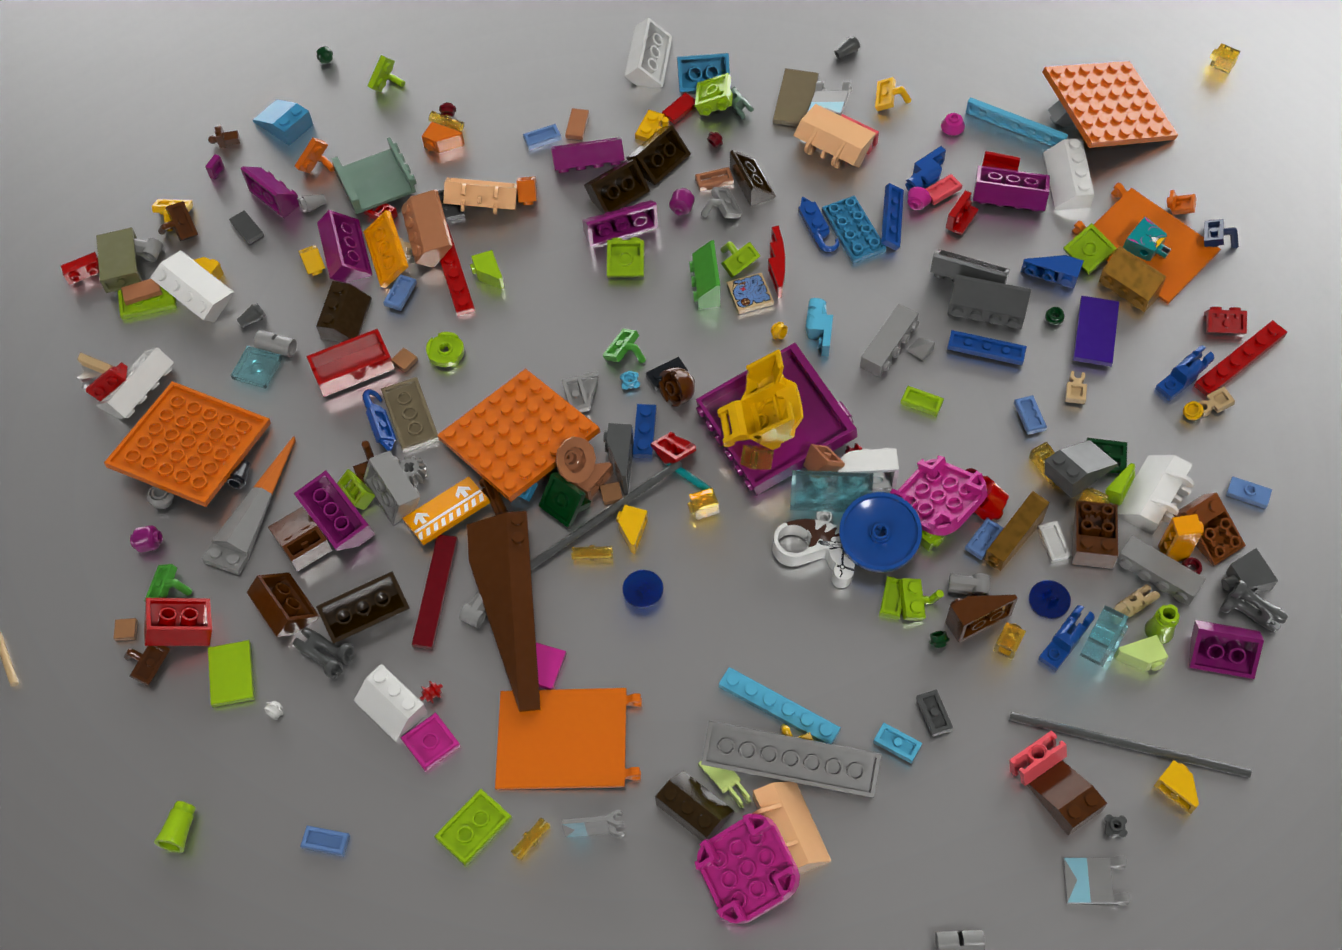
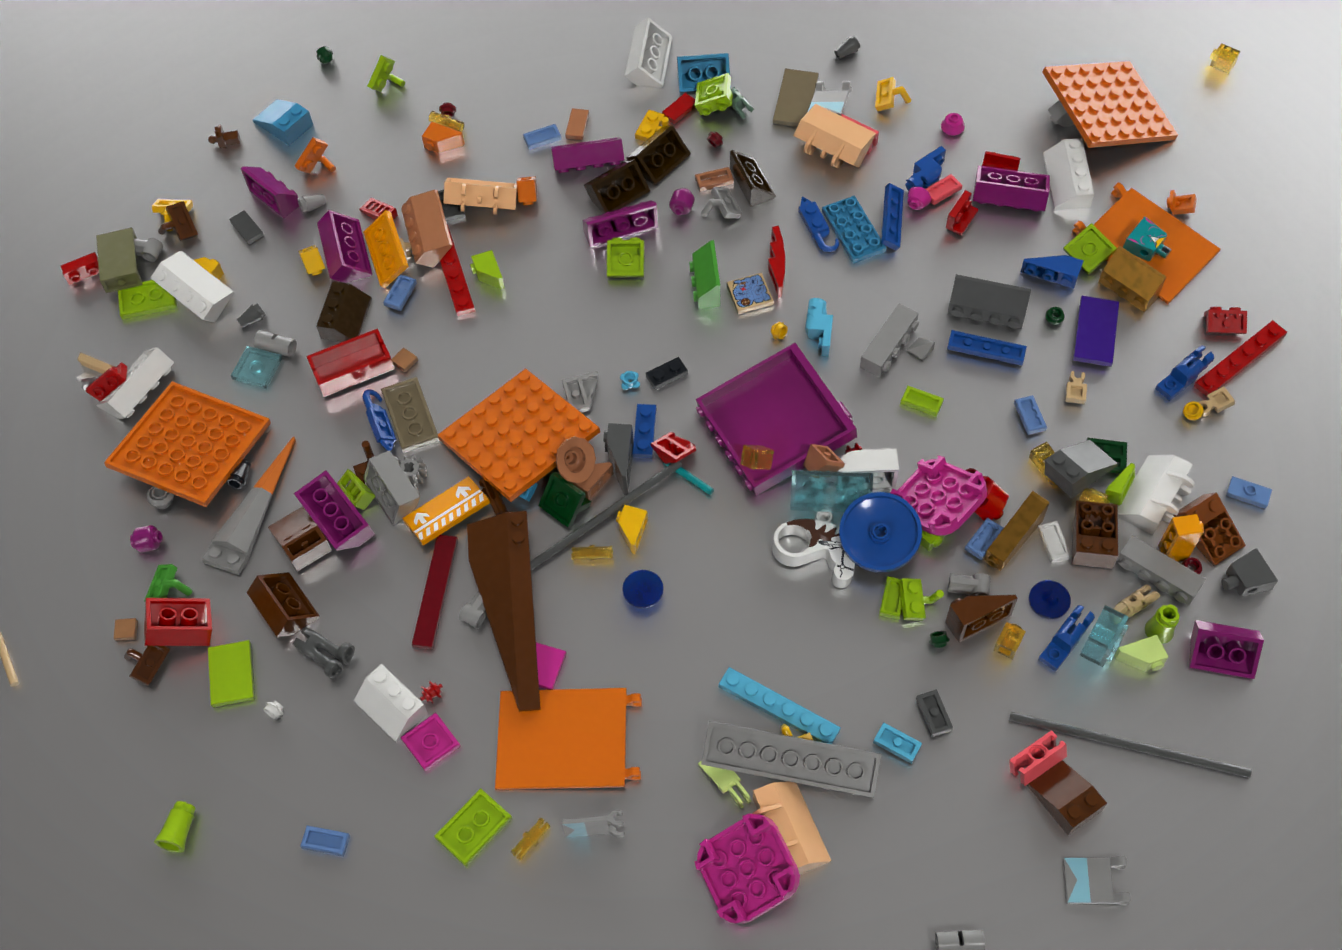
(140, 291): nougat tile -> none
(214, 166): magenta tile -> none
(362, 607): dark brown slope -> none
(376, 179): sand green panel -> none
(448, 358): lime plate -> none
(611, 493): medium nougat tile -> none
(623, 343): bright green plate -> none
(677, 386): reddish brown cylinder -> none
(693, 806): dark brown slope -> none
(703, 504): clear yellow brick -> none
(739, 259): lime plate -> none
(767, 409): yellow piece -> none
(949, 264): dark grey slope -> none
(1014, 122): medium azure tile -> none
(1110, 830): dark grey plate -> none
(1179, 786): yellow slope -> none
(1215, 231): dark blue plate -> none
(1266, 614): dark grey piece -> none

